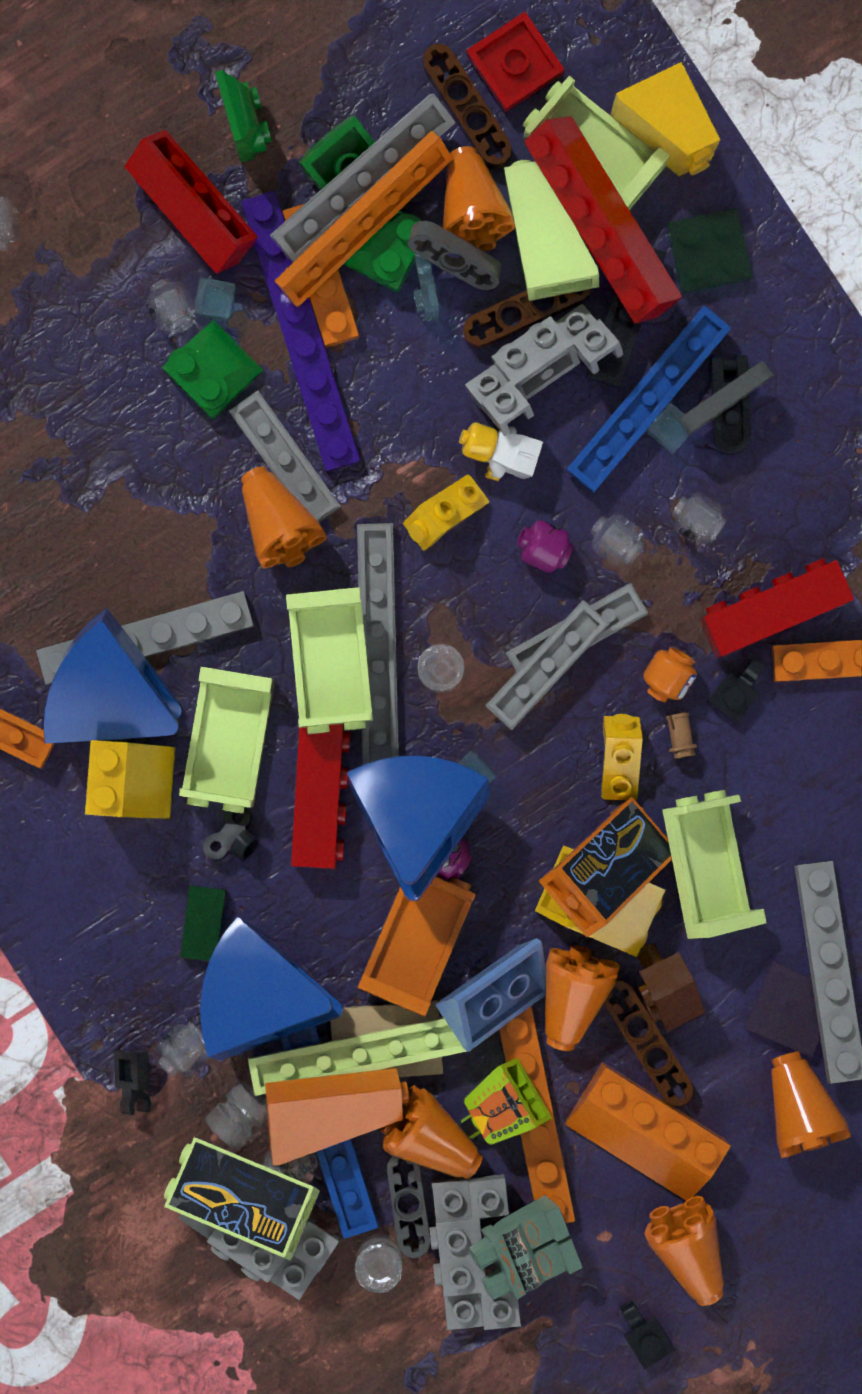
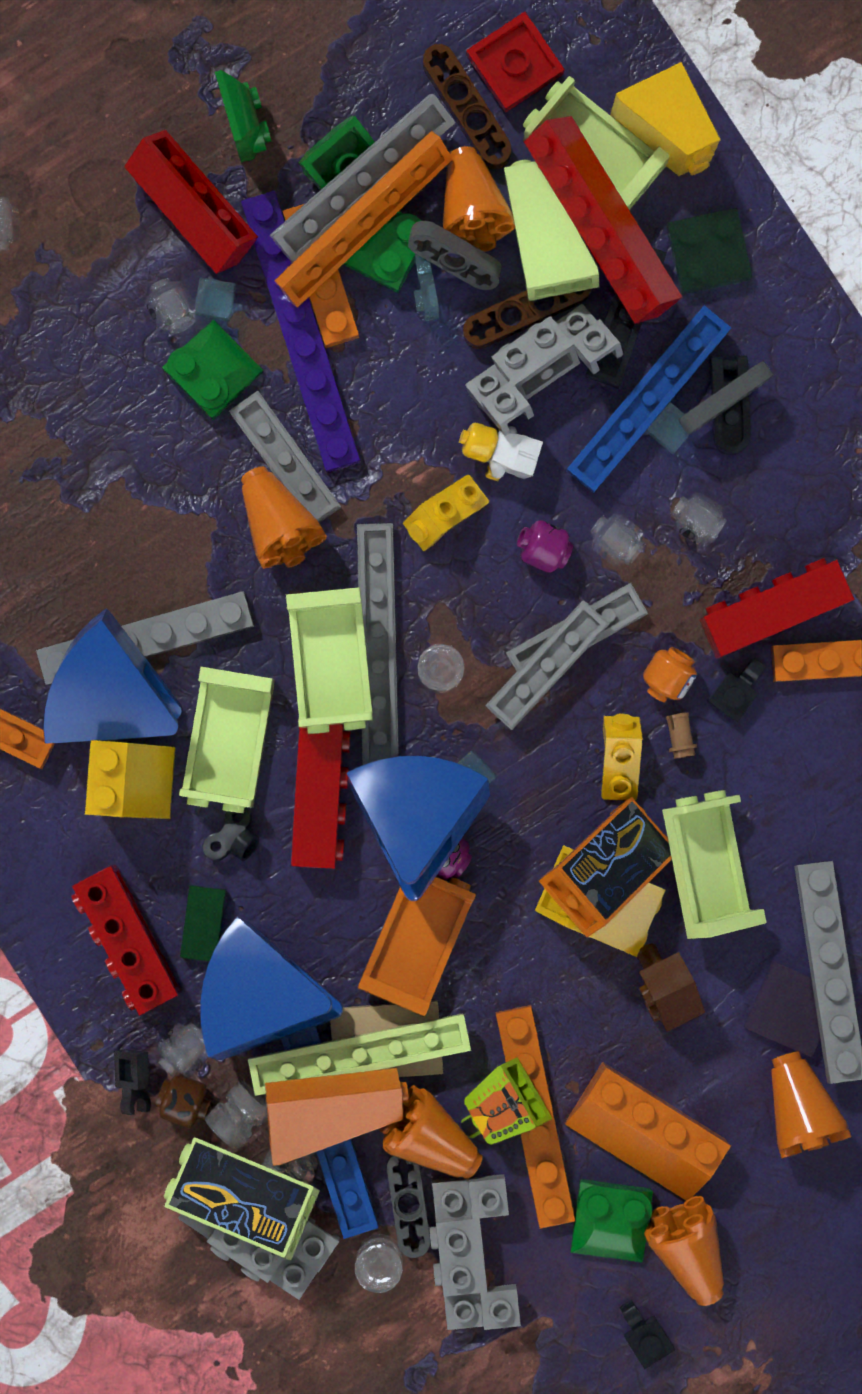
(126, 939): none -> red brick
(183, 1101): none -> reddish brown head
(496, 994): medium blue slope -> none
(525, 1249): sand green hips -> none
(574, 993): orange cone -> none
(611, 1220): none -> green slope
(650, 1040): reddish brown beam -> none

